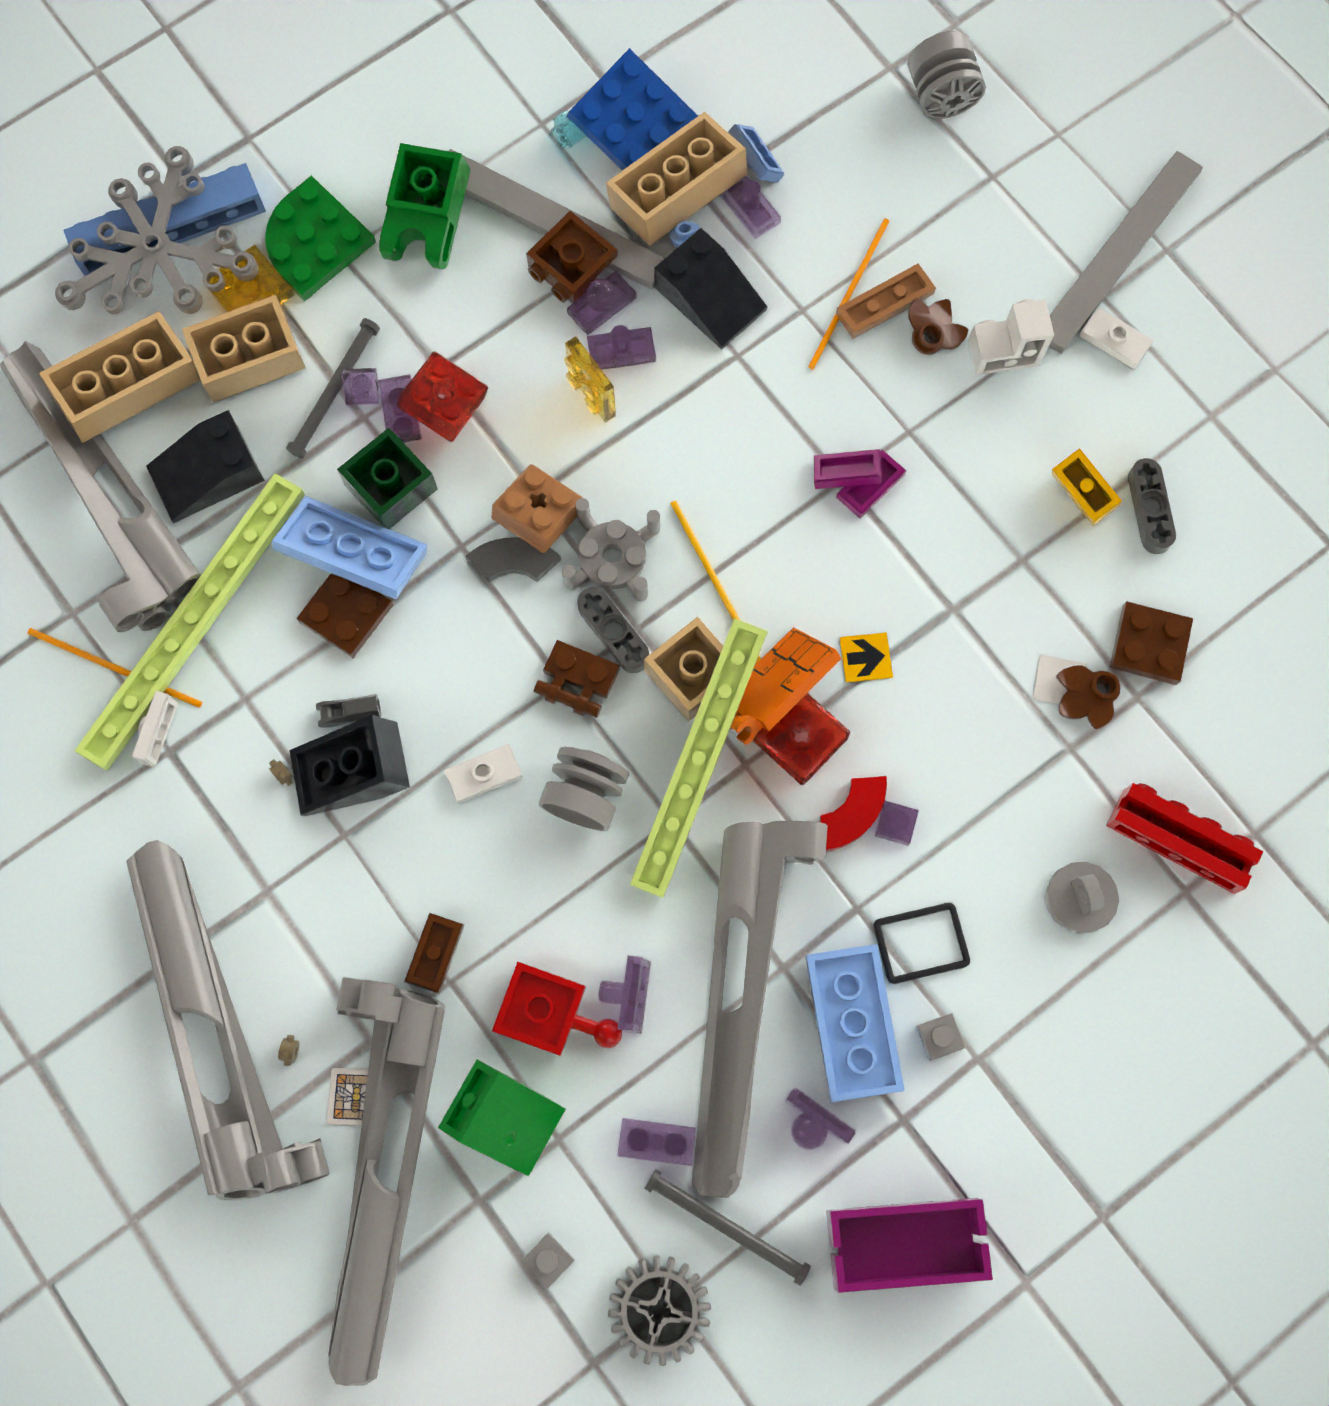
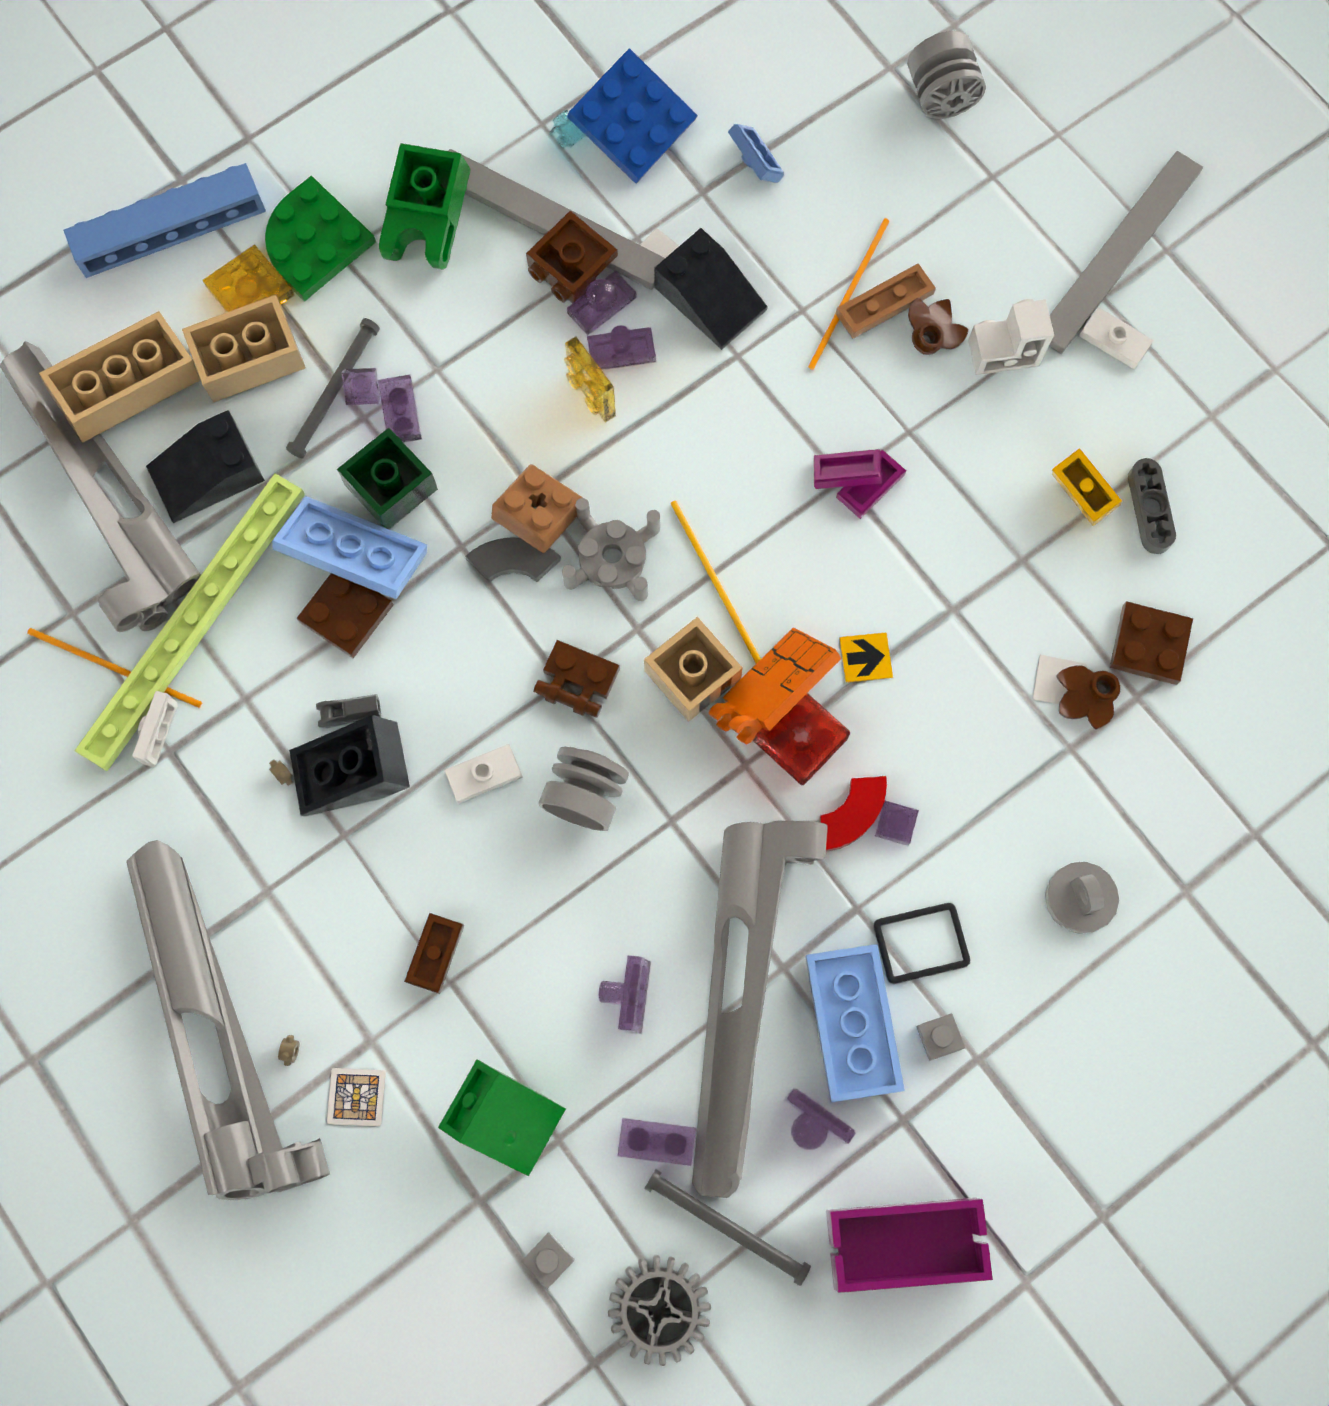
(120, 264): light grey plant -> none
(400, 1062): light grey panel -> none
(446, 414): clear red brick -> none
(544, 1008): red plate -> none
(591, 616): dark grey beam -> none
(677, 178): tan brick -> none
(682, 232): light blue plate -> none
(698, 758): yellowish green plate -> none
(751, 207): clear purple tile -> none
(1184, 837): red brick -> none

